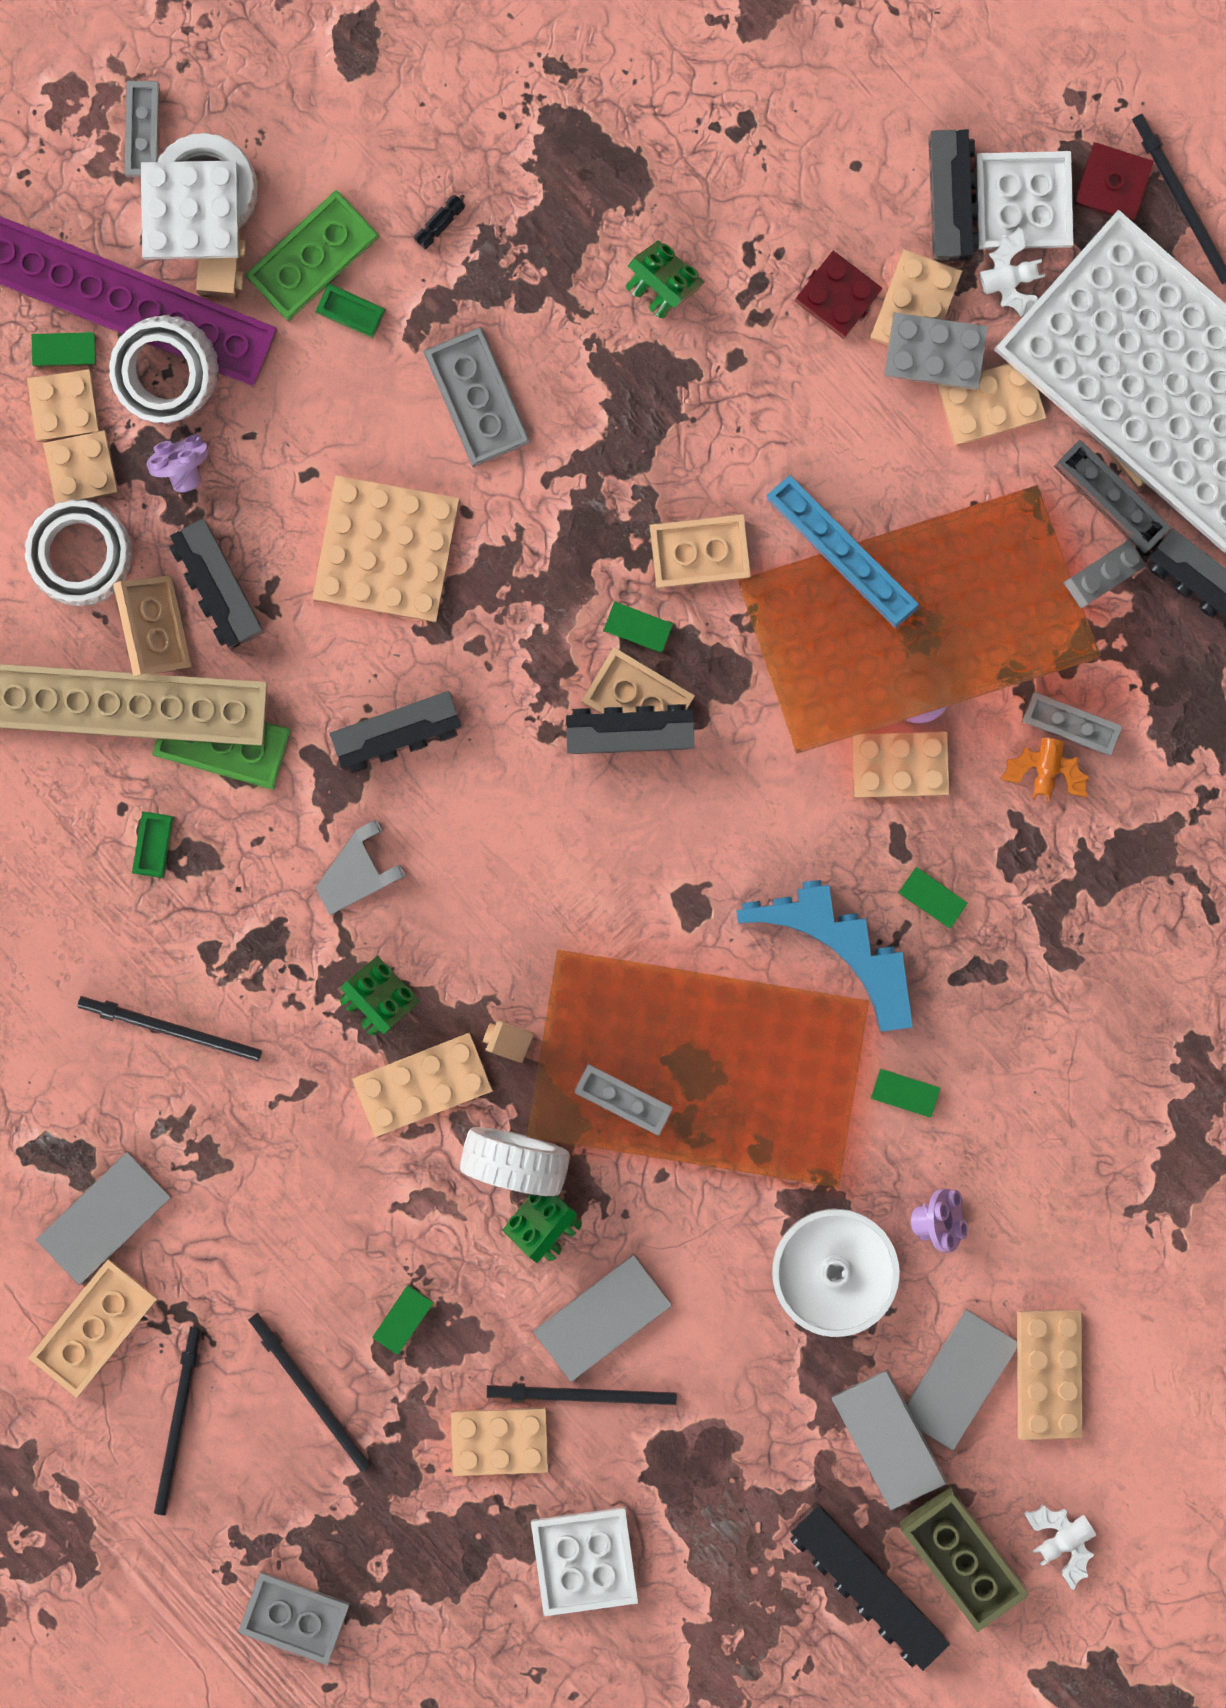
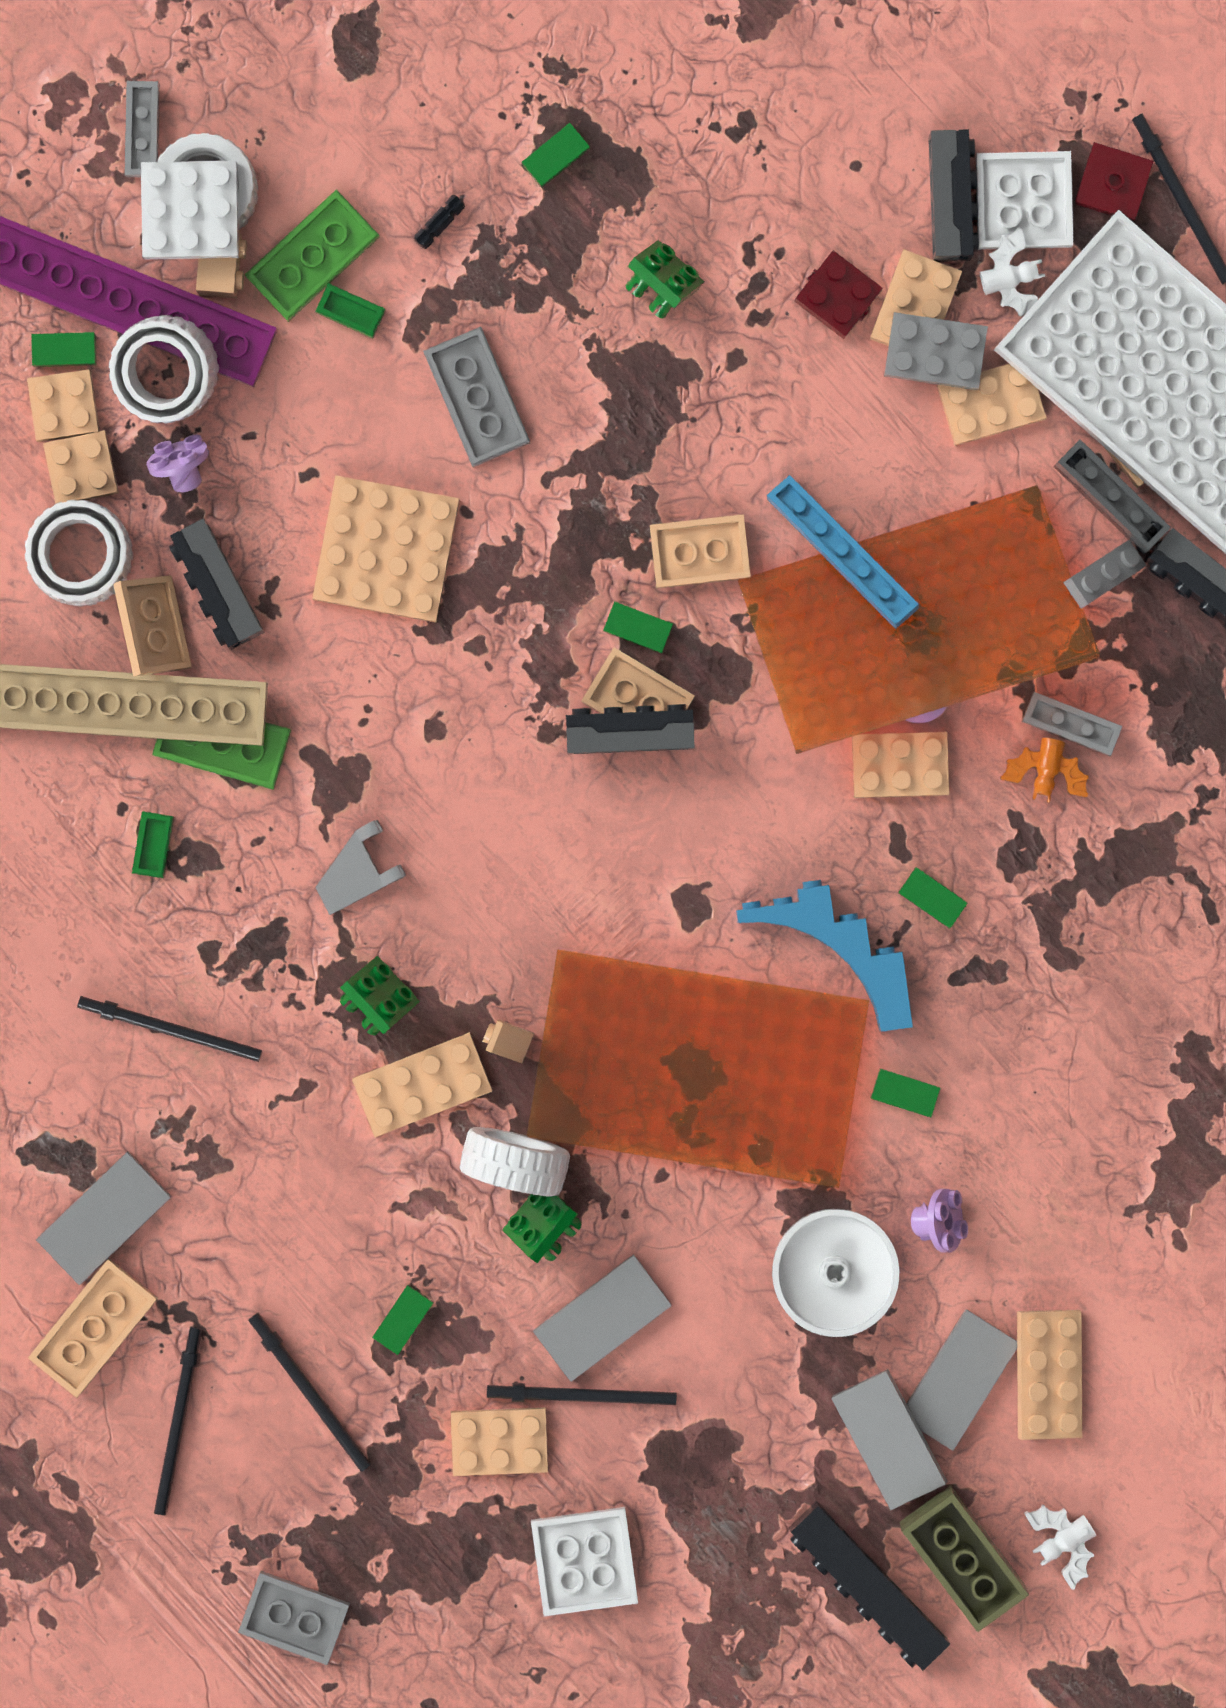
(395, 731): piece -> none
(555, 155): none -> green tile
(623, 1099): light grey plate -> none

